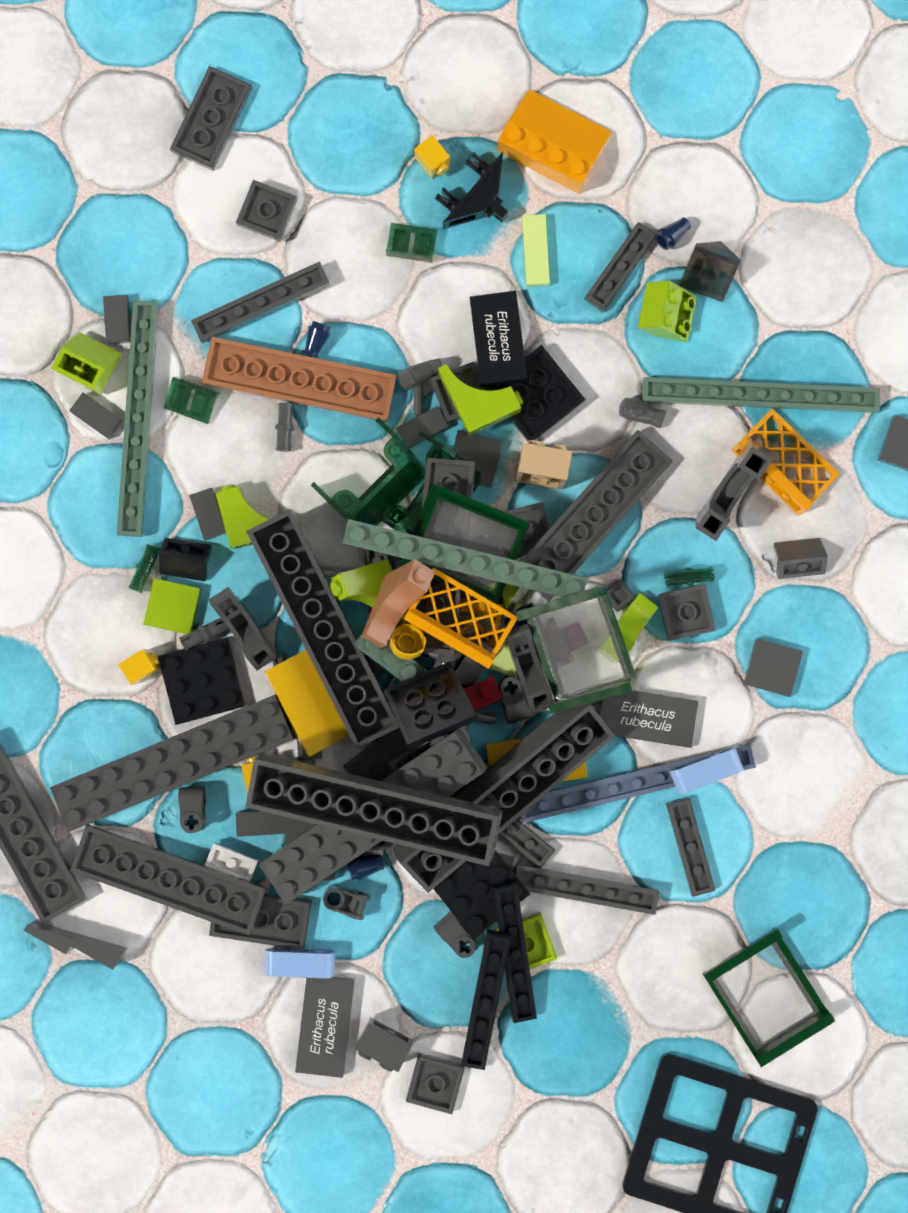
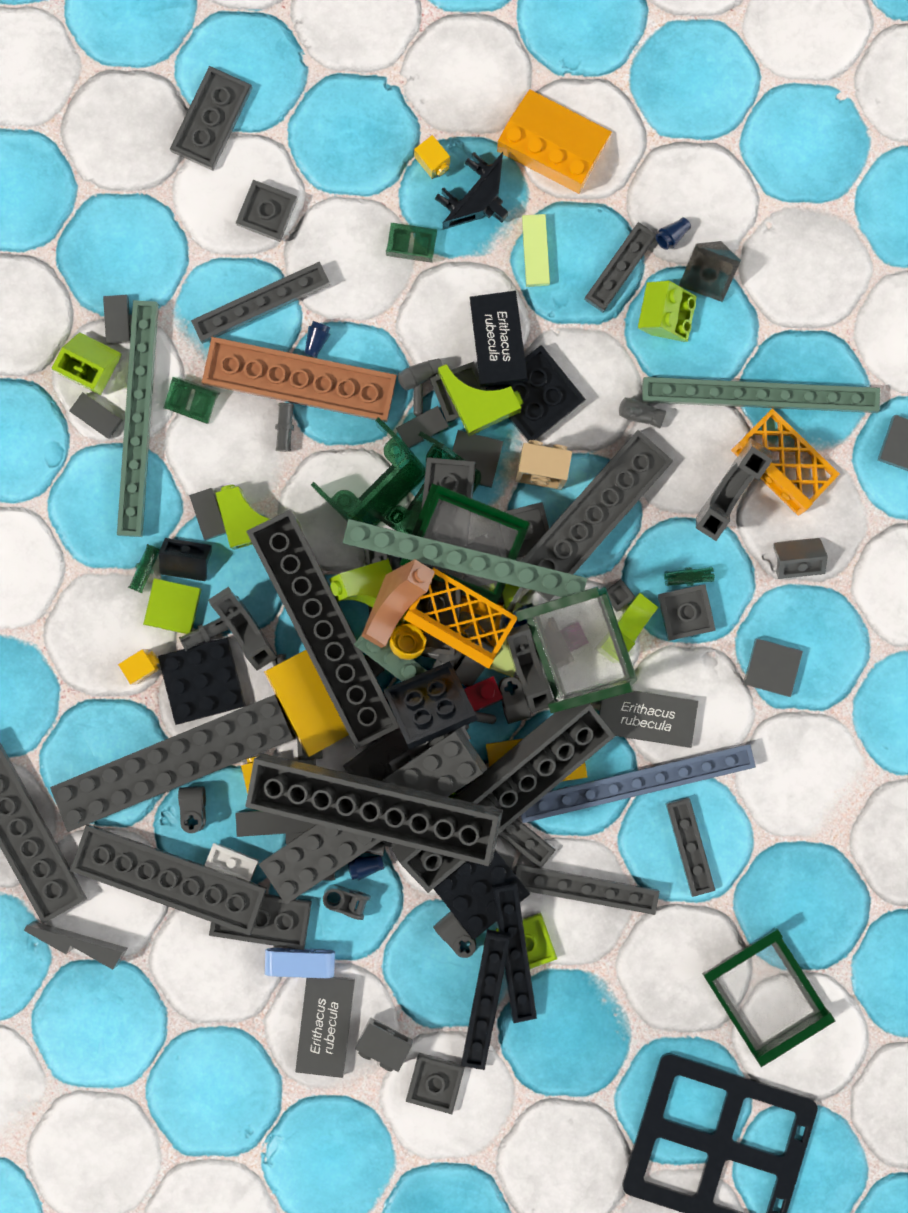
(706, 770): light blue beam -> none

